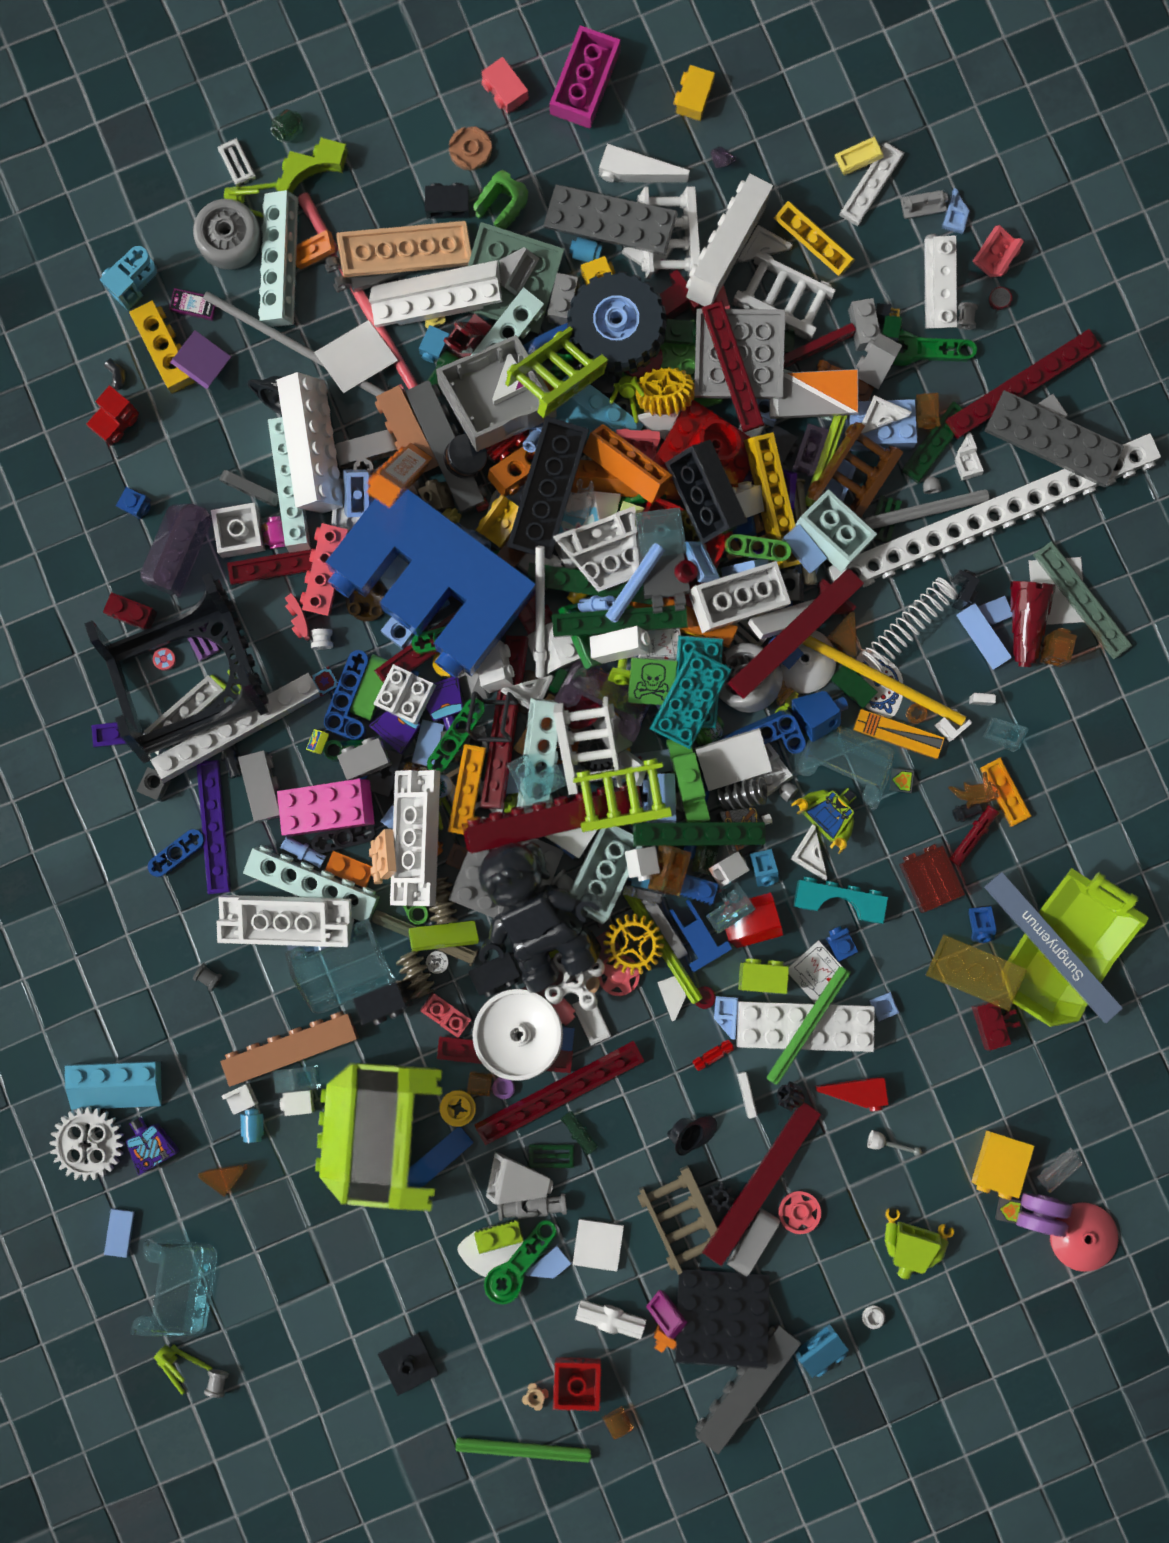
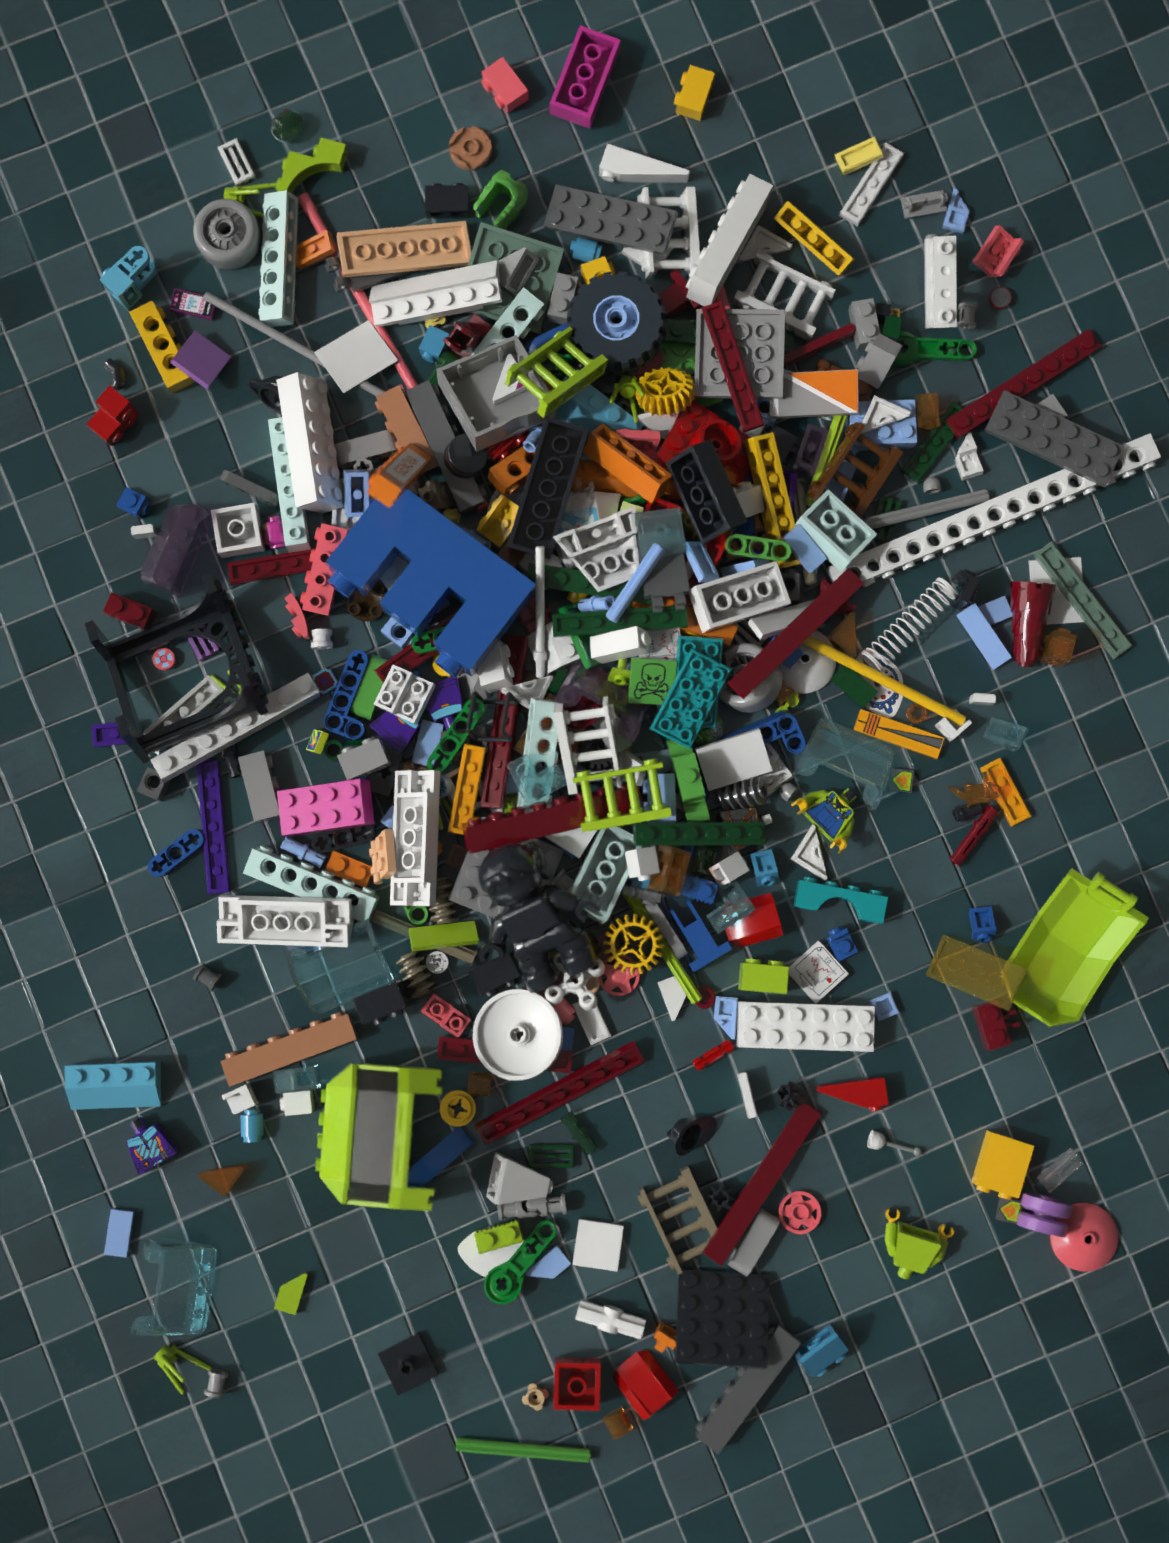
(66, 1141): white gear -> none
(143, 531): none -> white tile
(290, 1294): none -> lime tile
(503, 1088): medium lavender tile -> none
(644, 1383): none -> red slope
(666, 1314): magenta tile -> none
(685, 571): dark red tile -> none
(721, 157): clear purple slope -> none
(808, 1025): bright green axle -> none
(818, 713): blue torso -> none
(873, 1317): white plate -> none
(931, 878): clear red brick -> none
(1053, 947): sand blue tile -> none

